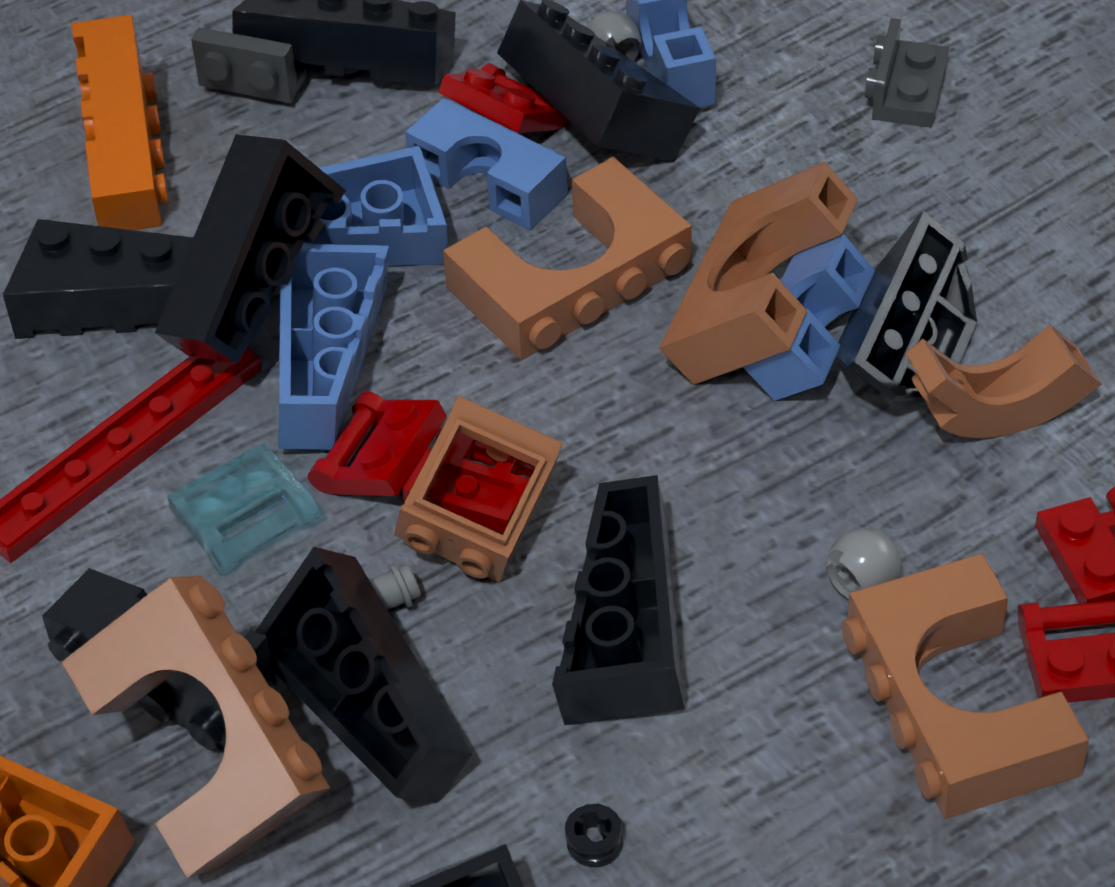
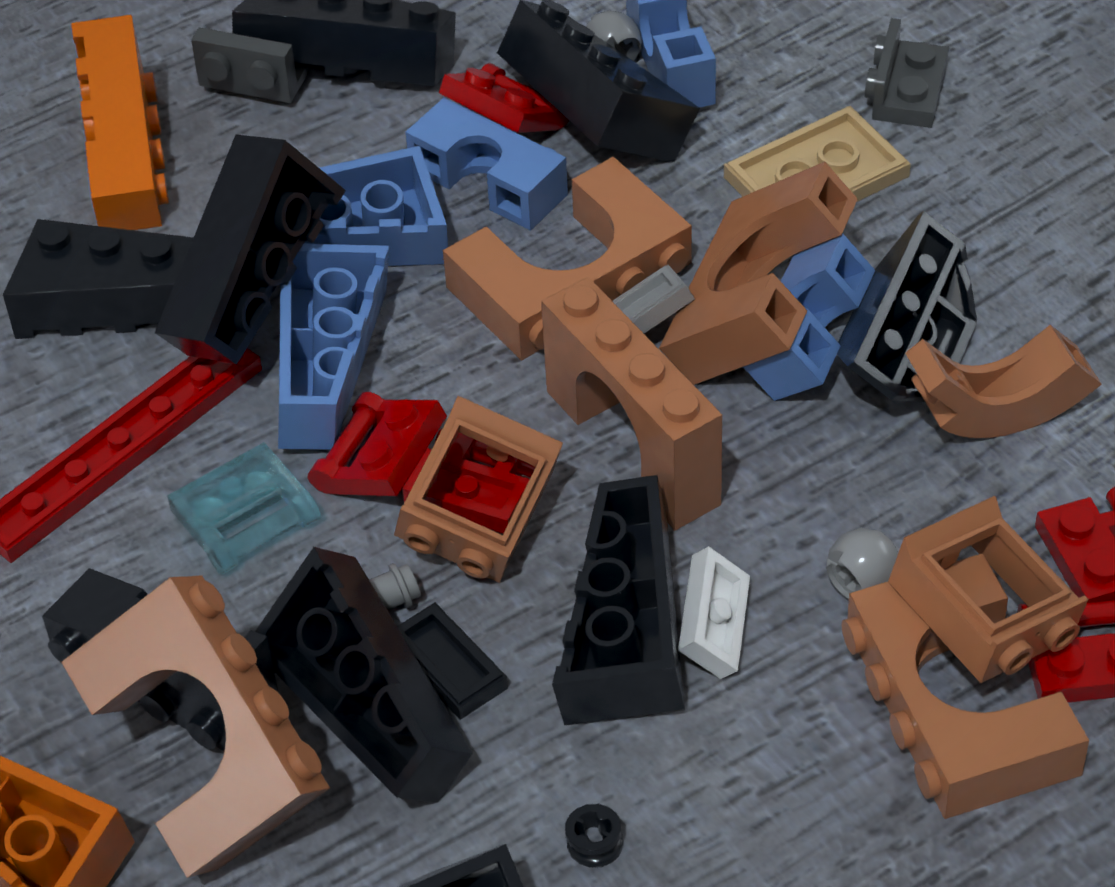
(452, 661): none -> black tile
(605, 360): none -> nougat arch
(654, 299): none -> light grey tile
(714, 613): none -> white plate
(841, 139): none -> tan tile
(957, 620): none -> nougat window

